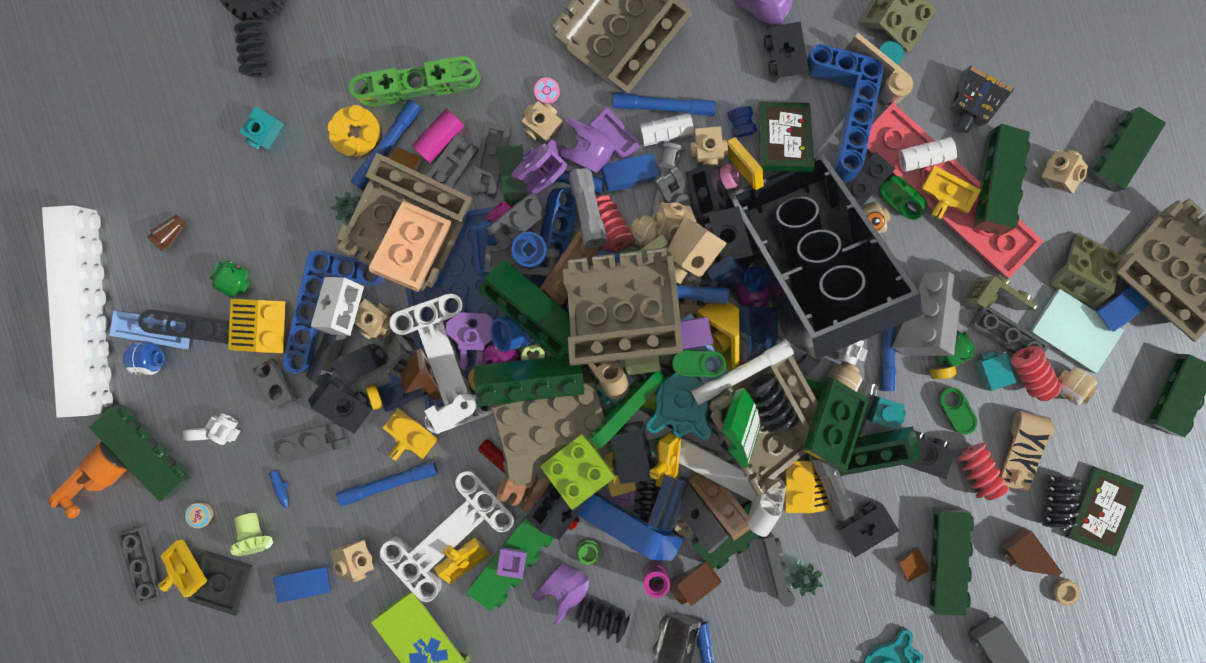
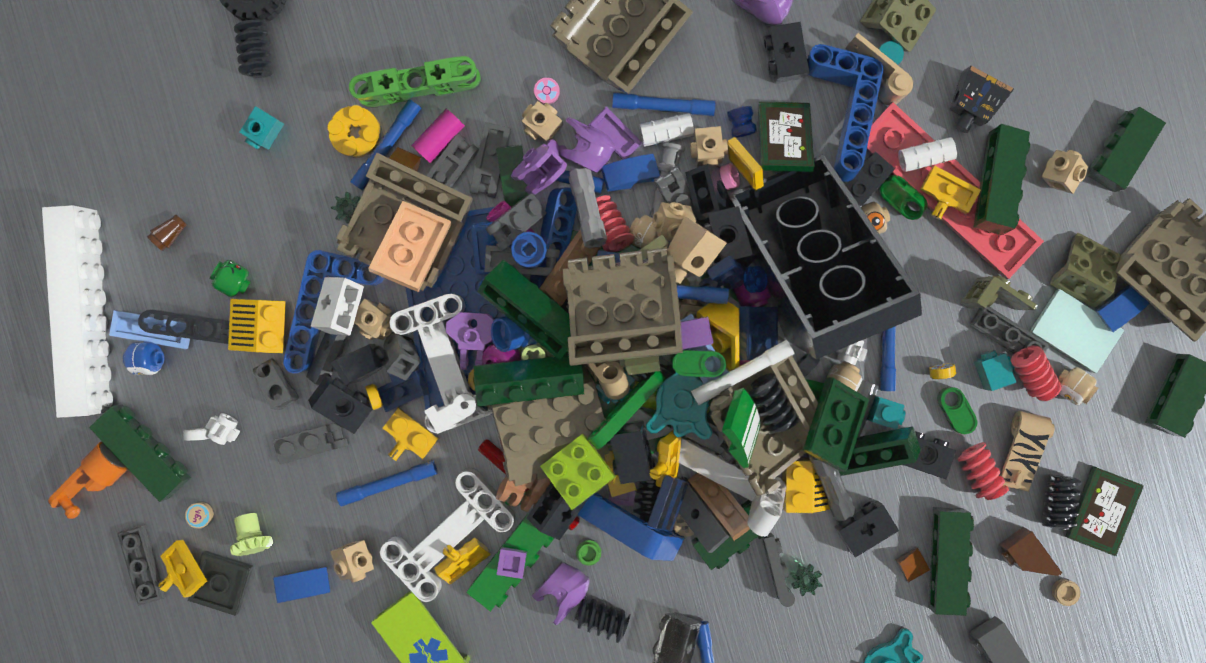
(279, 488): blue helmet -> none
(419, 375): reddish brown slope -> none
(655, 588): dark pink pin -> none
(694, 583): reddish brown slope -> none
(936, 328): light grey wedge -> none
(963, 351): green head -> none

